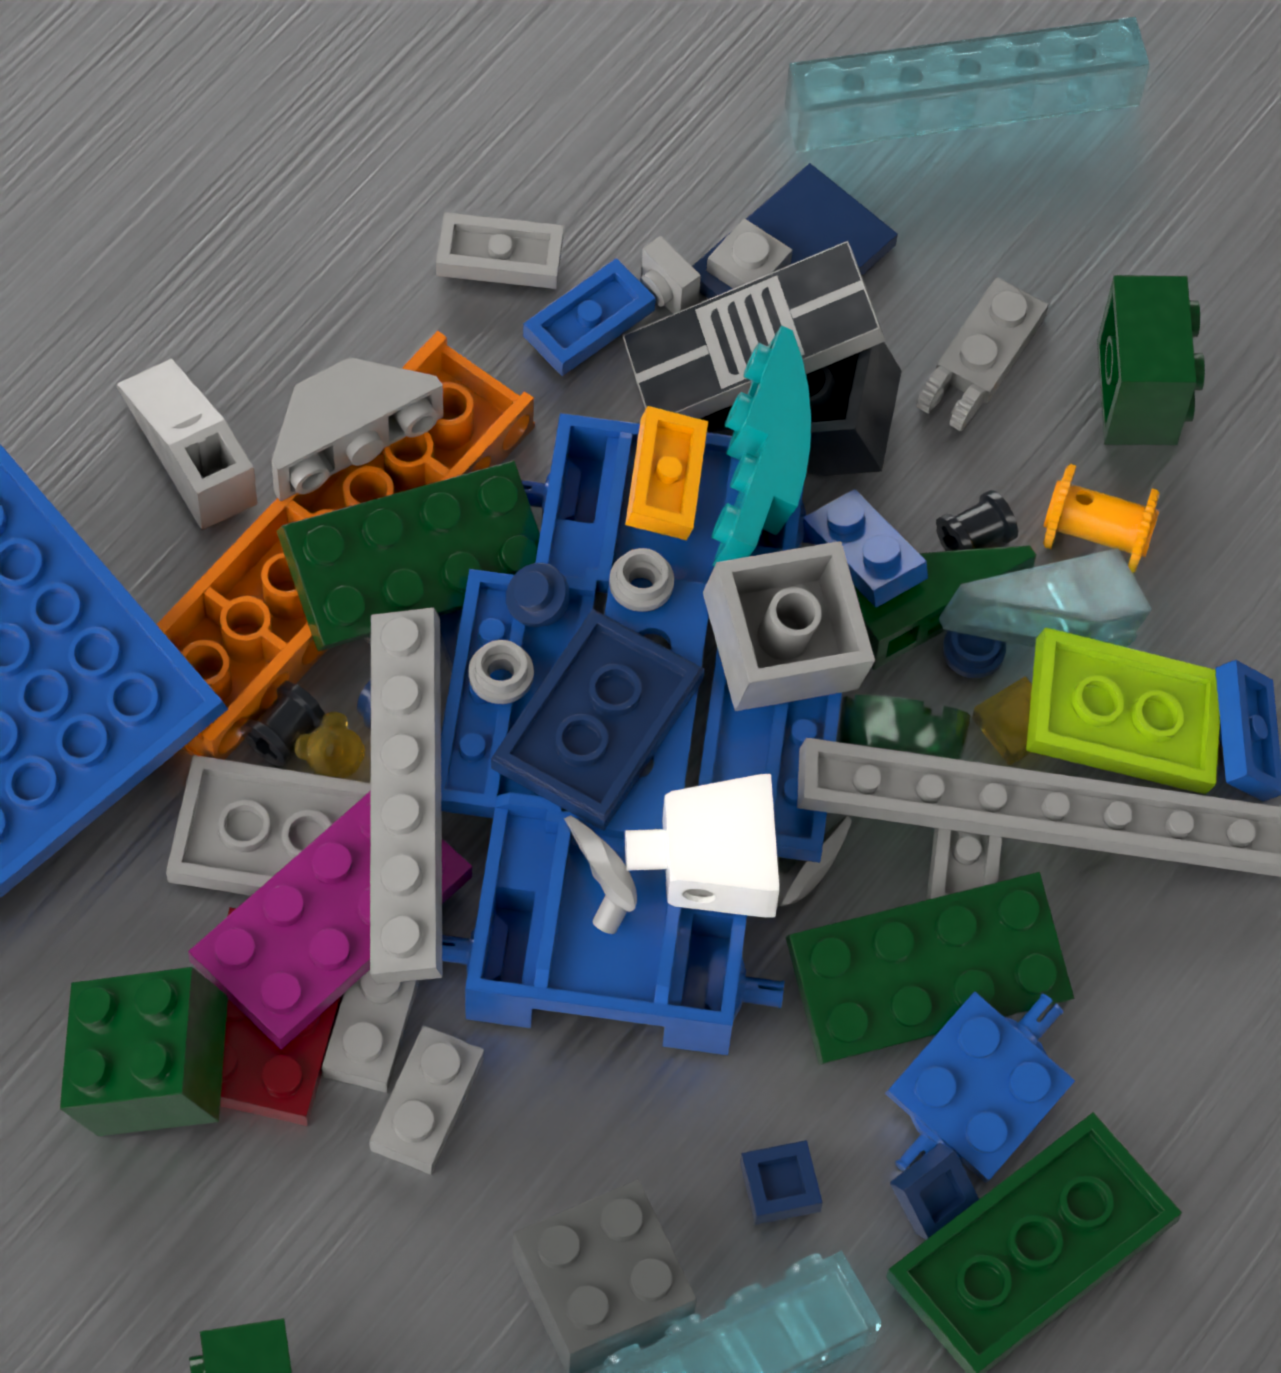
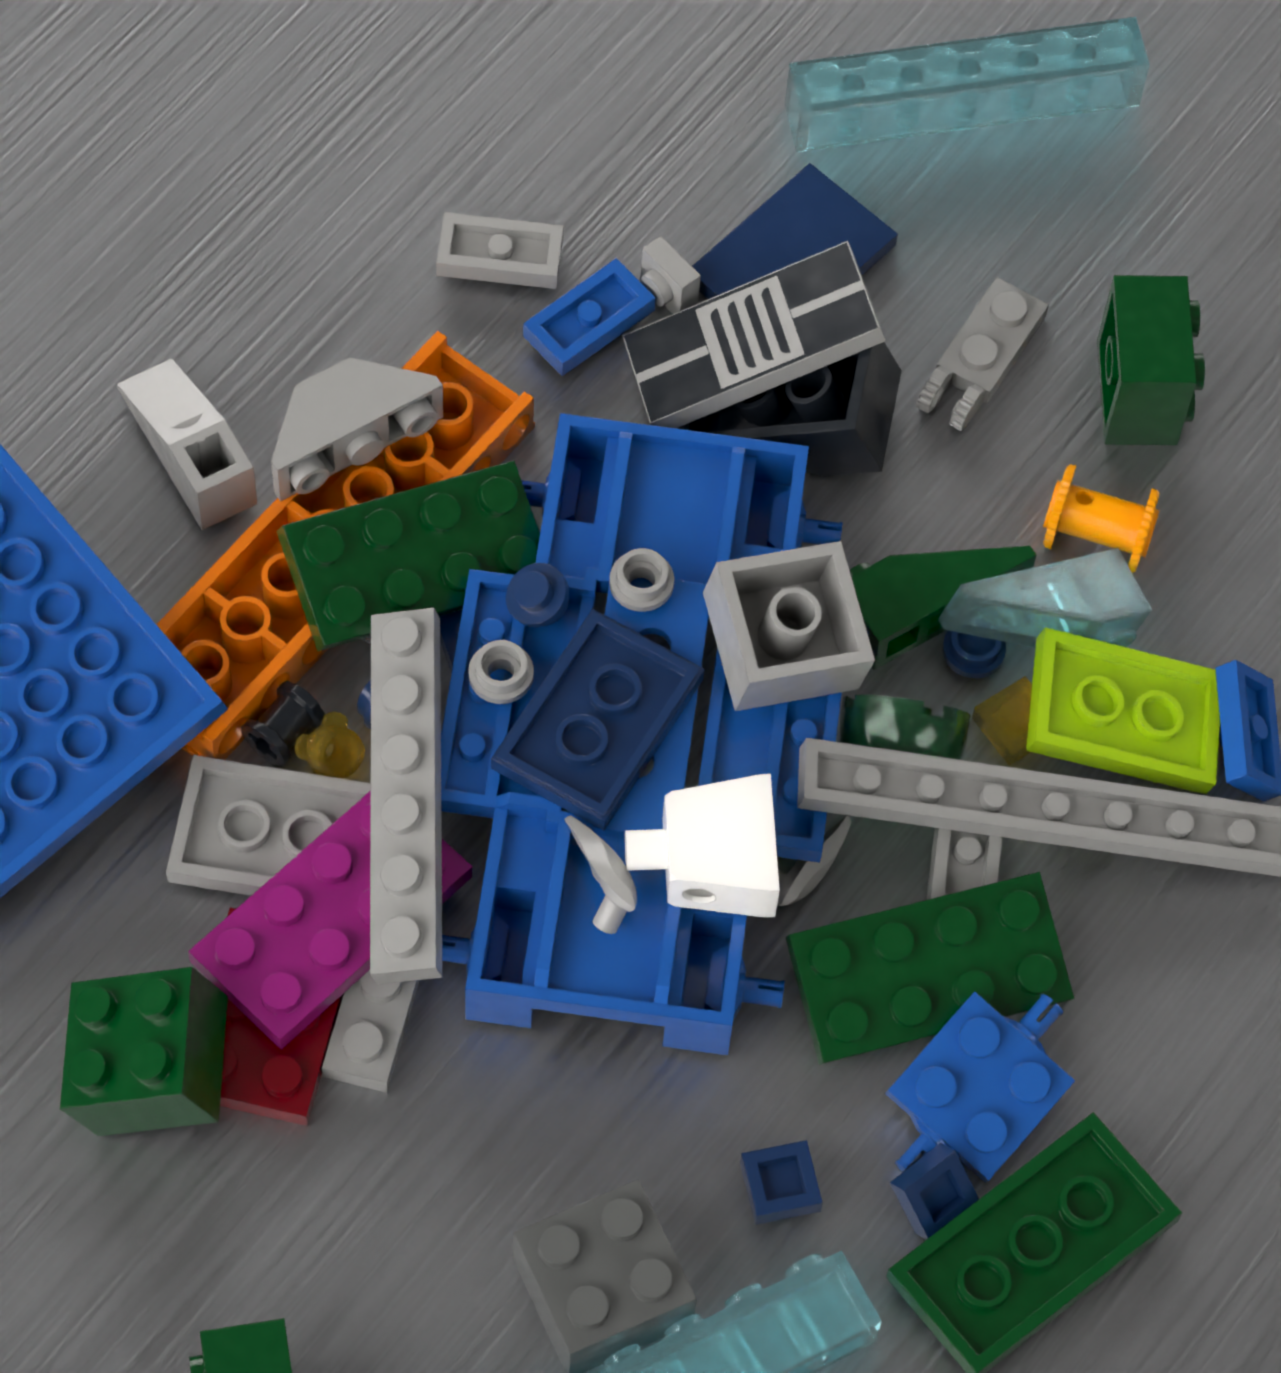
(427, 1100): light grey plate -> none
(666, 473): light orange plate -> none
(747, 255): light grey plate -> none
(772, 447): teal slope -> none
(876, 554): blue plate -> none
(978, 526): black bush -> none

